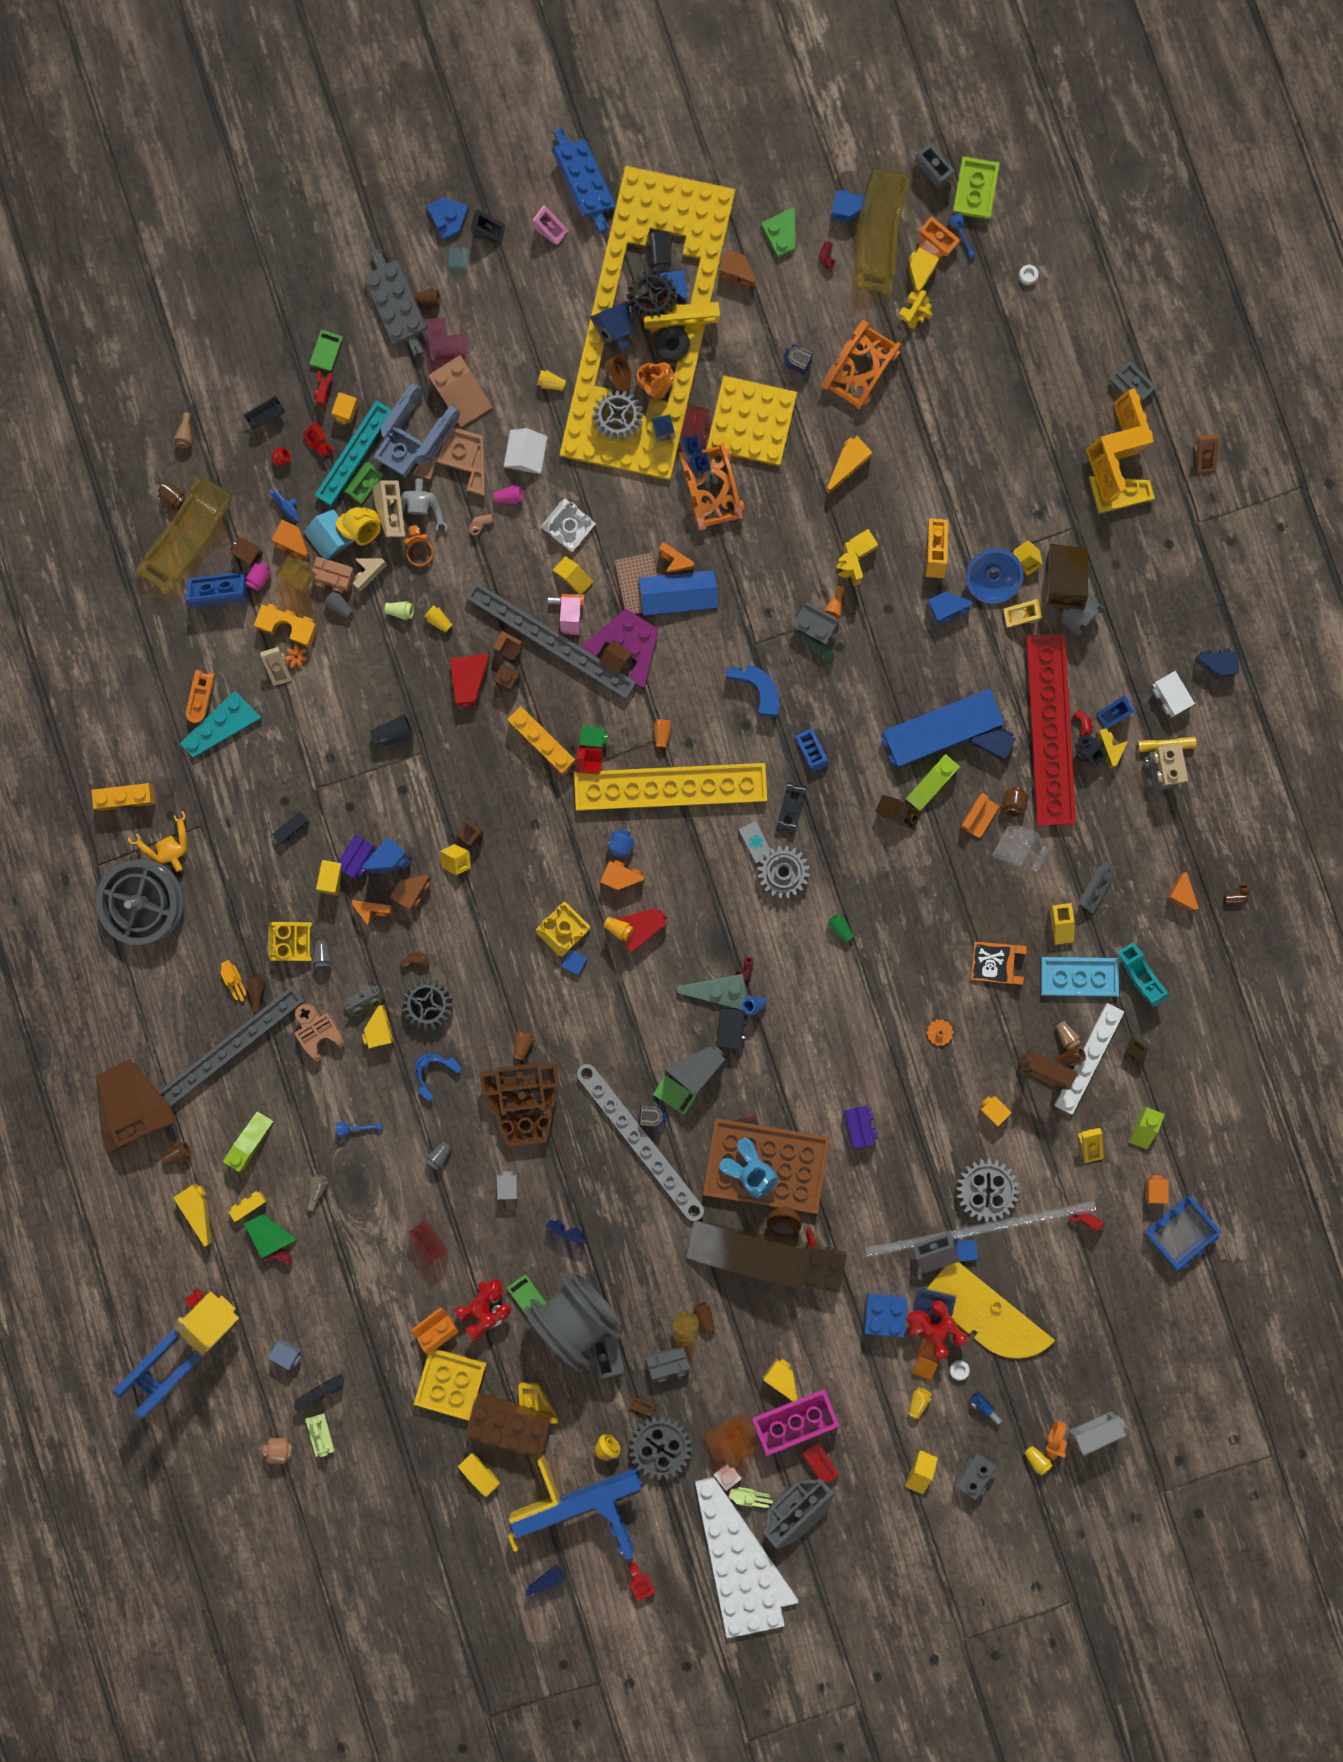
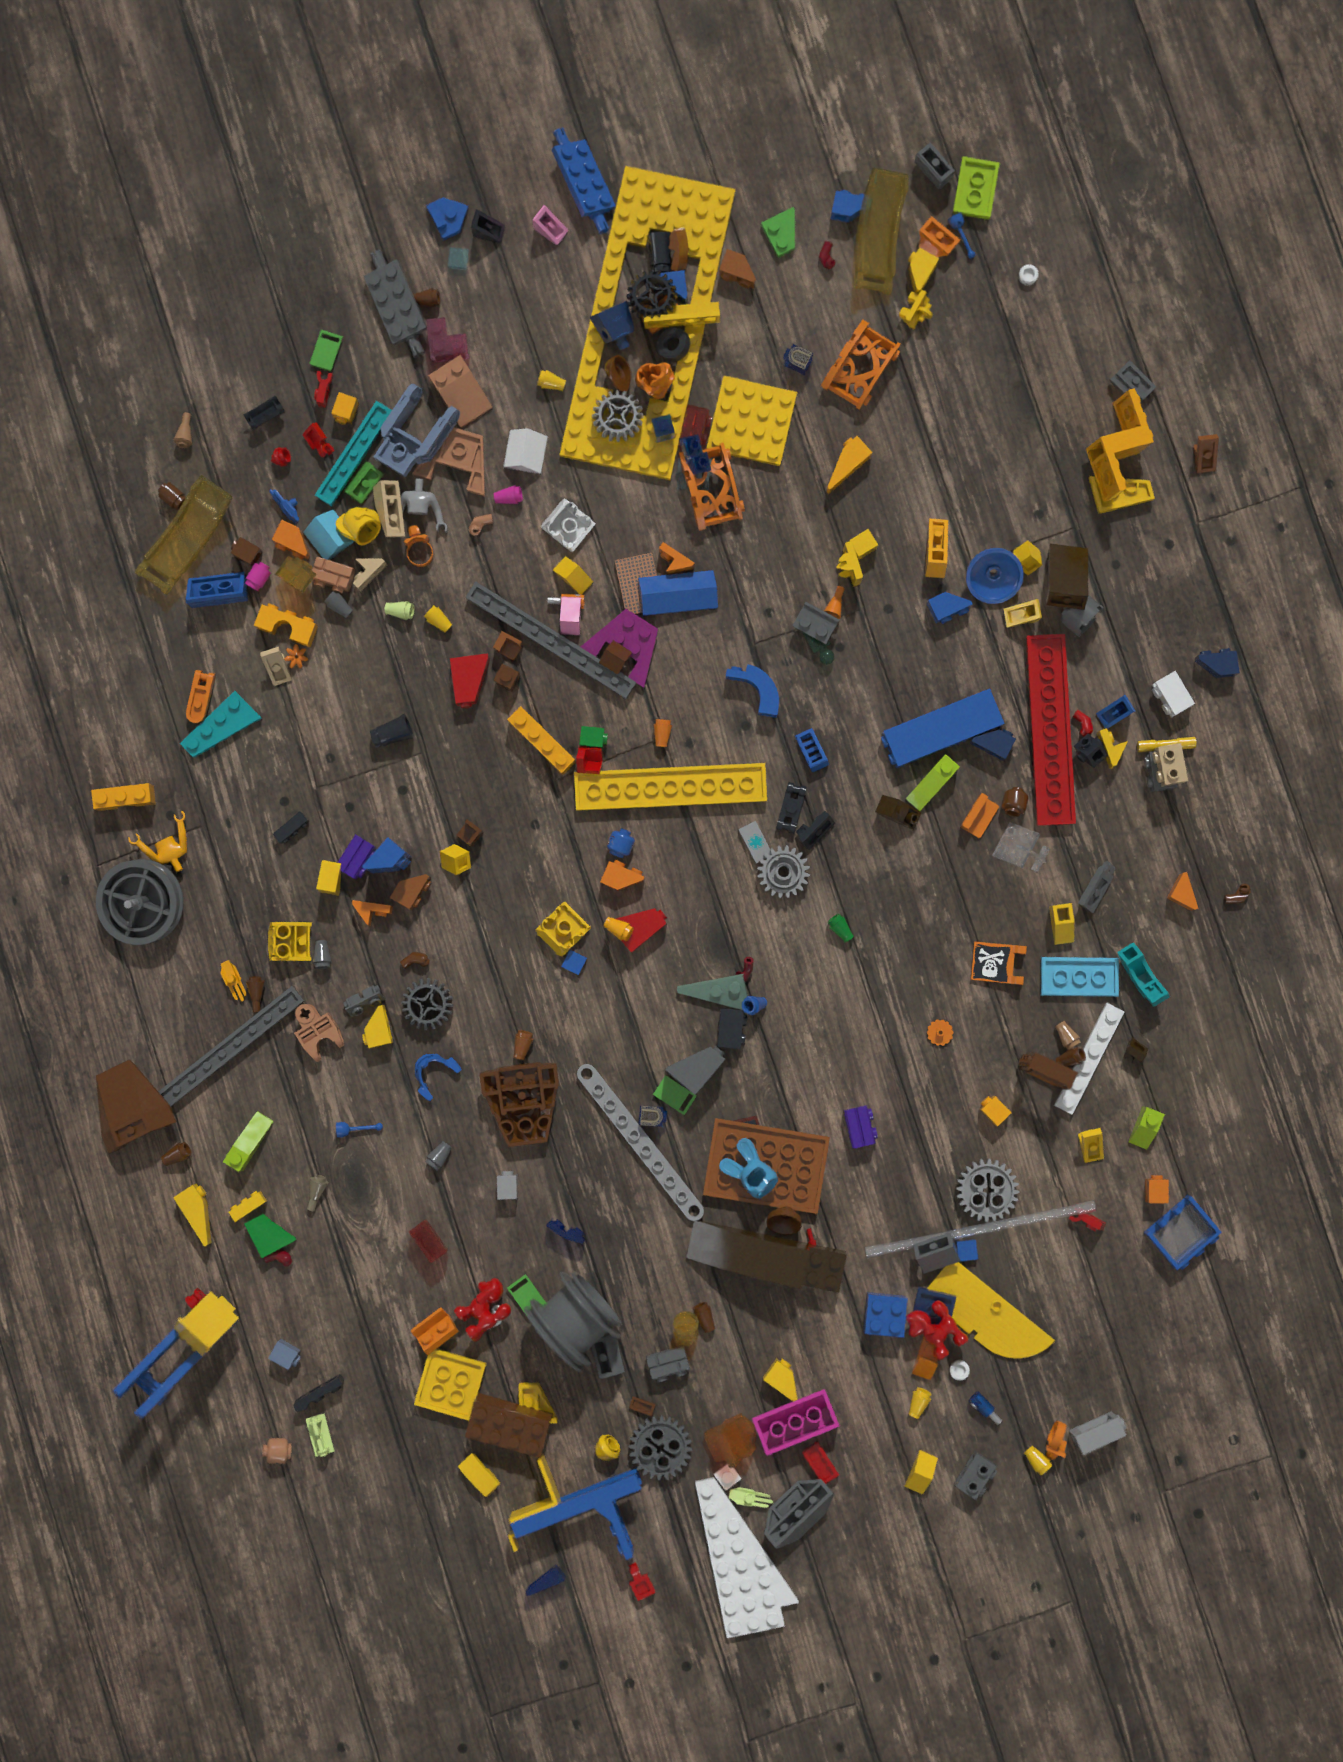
(679, 244): none -> dark orange slope
(810, 835): none -> black hinge

